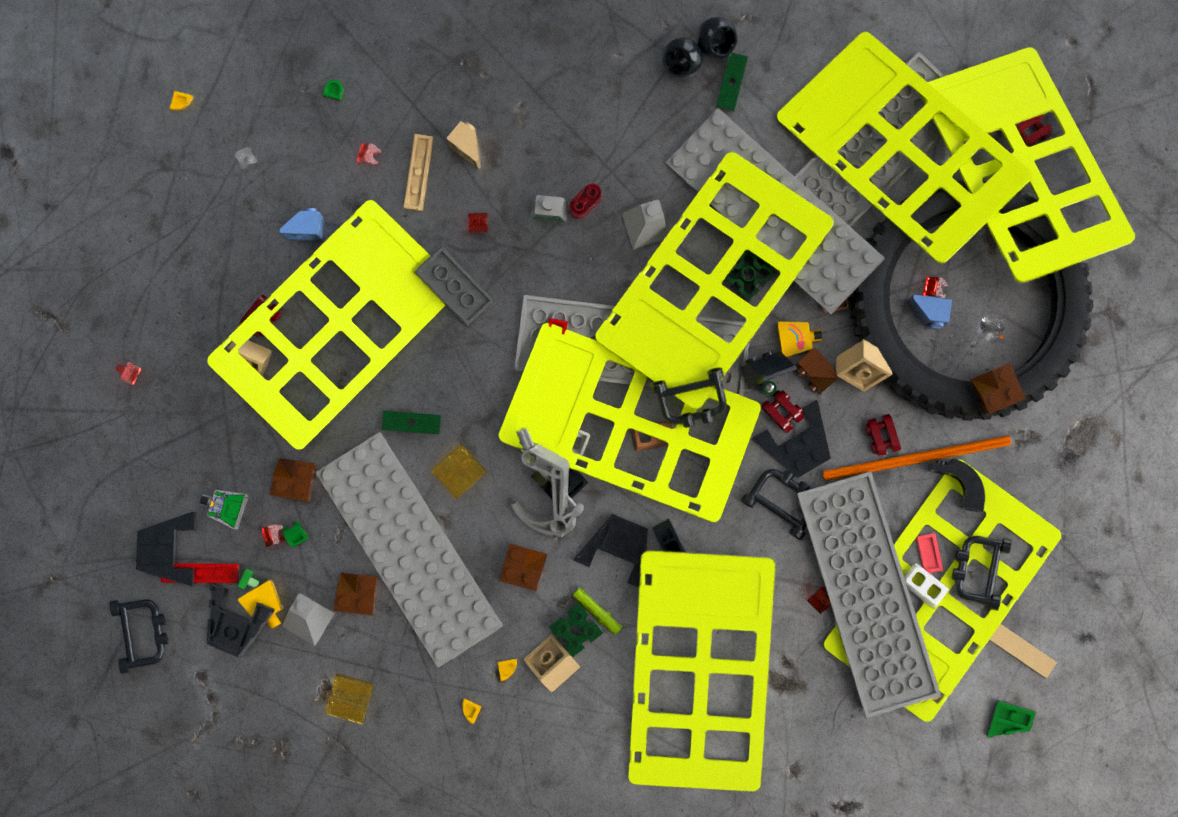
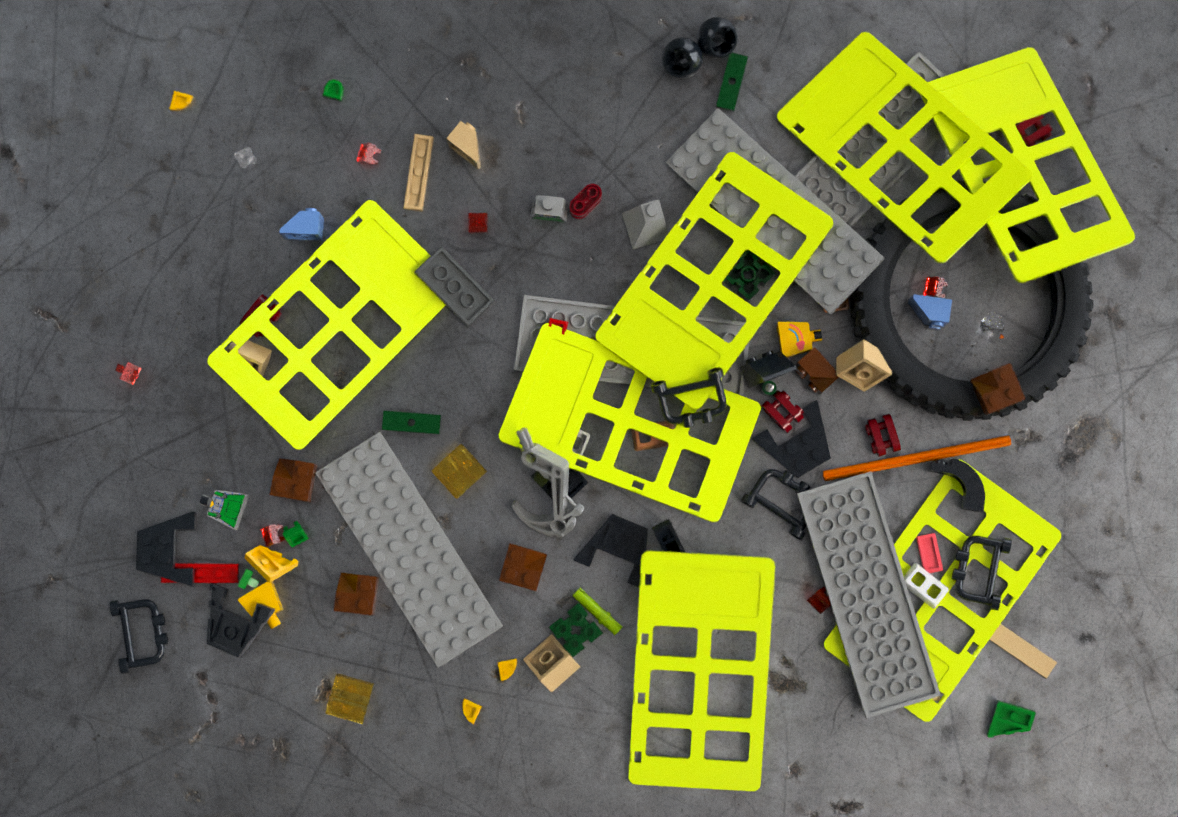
(269, 563): none -> yellow wing
(307, 619): light grey slope -> none

